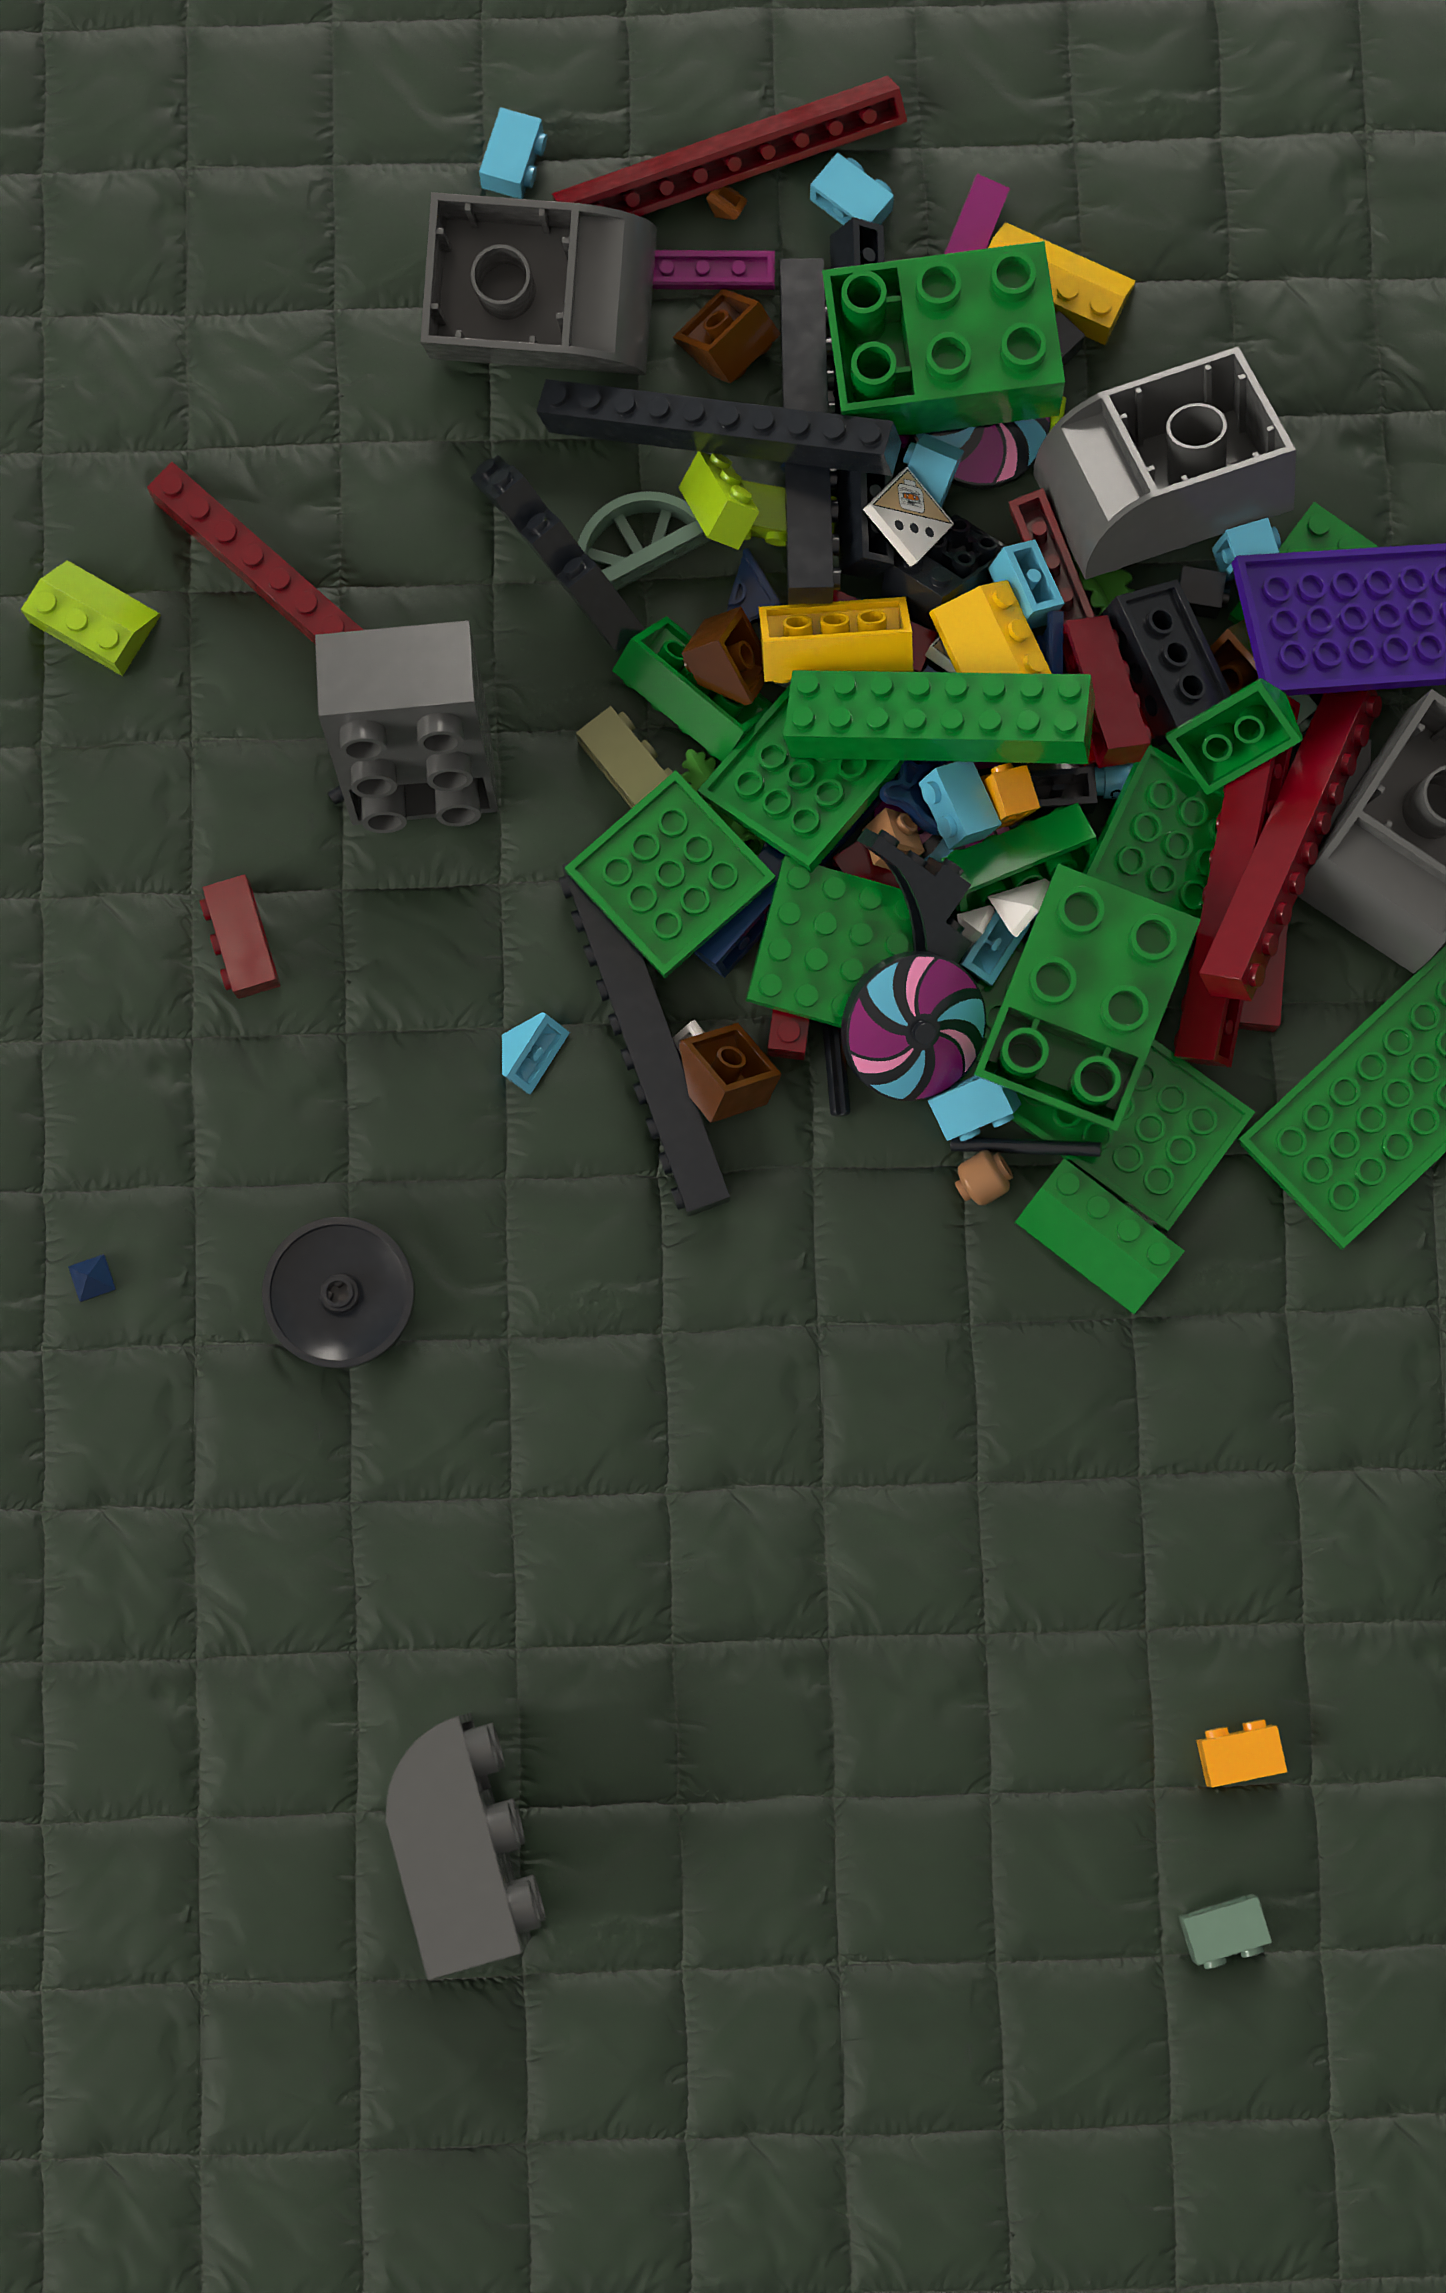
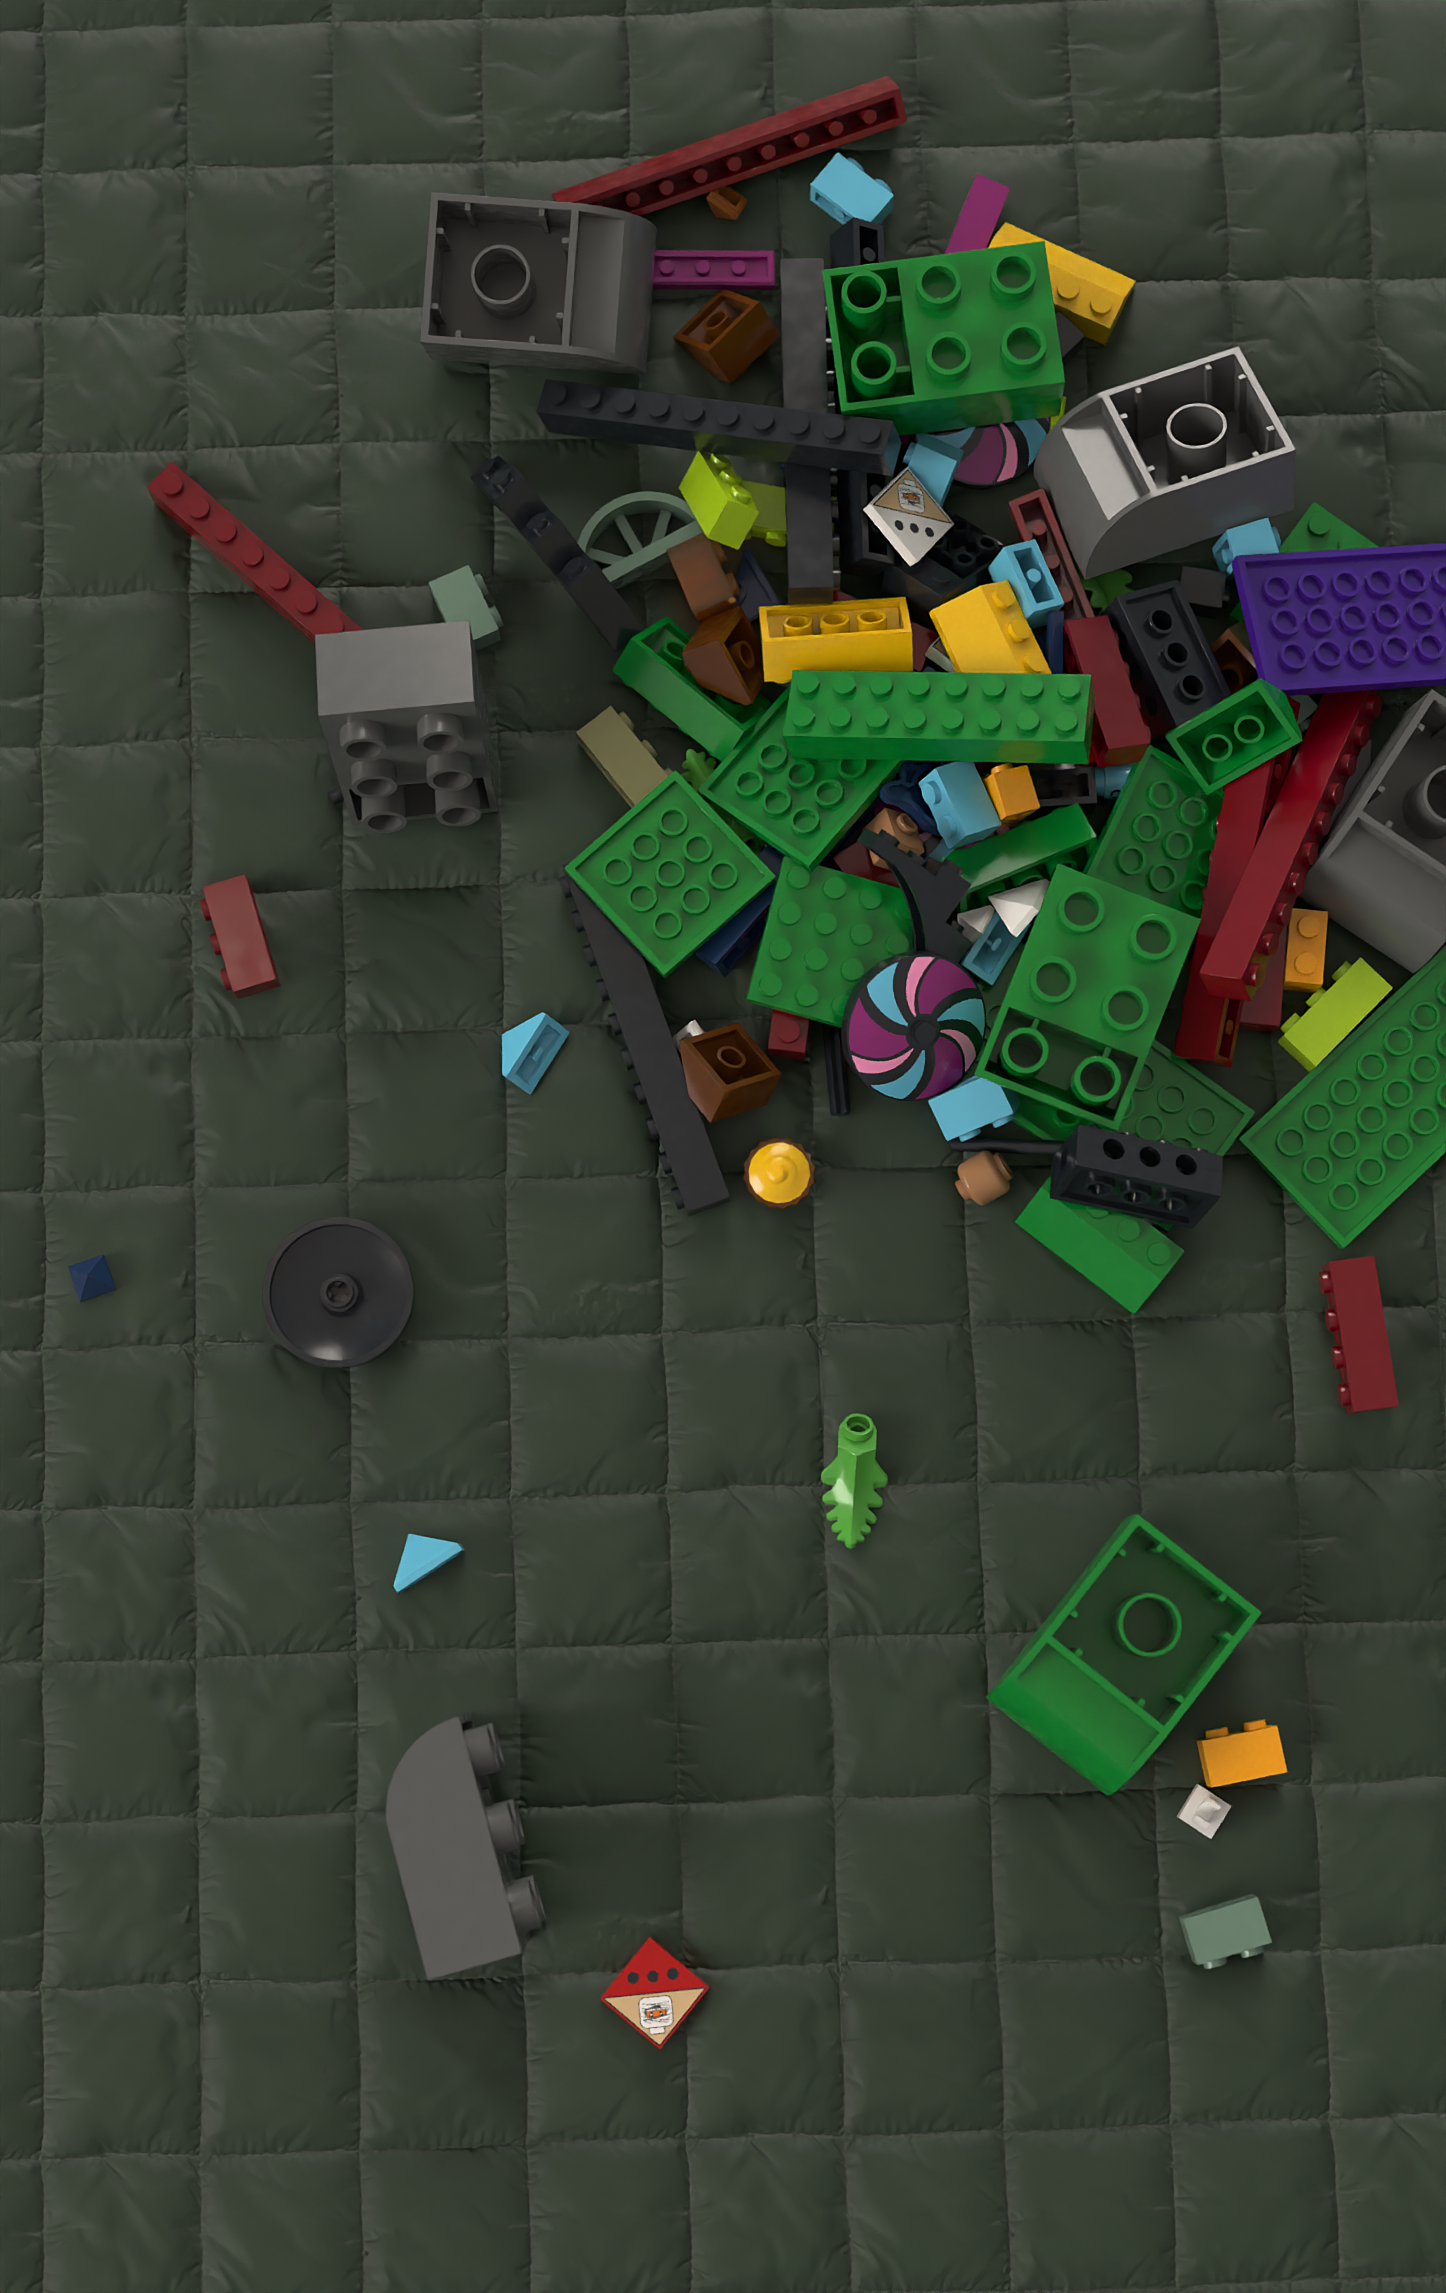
(90, 616): lime slope -> none
(421, 1558): none -> medium azure slope
(461, 599): none -> sand green brick
(512, 153): medium azure brick -> none
(654, 1992): none -> tile
(703, 577): none -> clear orange brick
(779, 1173): none -> yellow piece
(853, 1479): none -> bright green plant
(1123, 1655): none -> green brick
(1136, 1176): none -> black brick
(1204, 1811): none -> white tile
(1305, 950): none -> light orange brick
(1333, 1013): none -> lime brick
(1359, 1335): none -> dark red brick

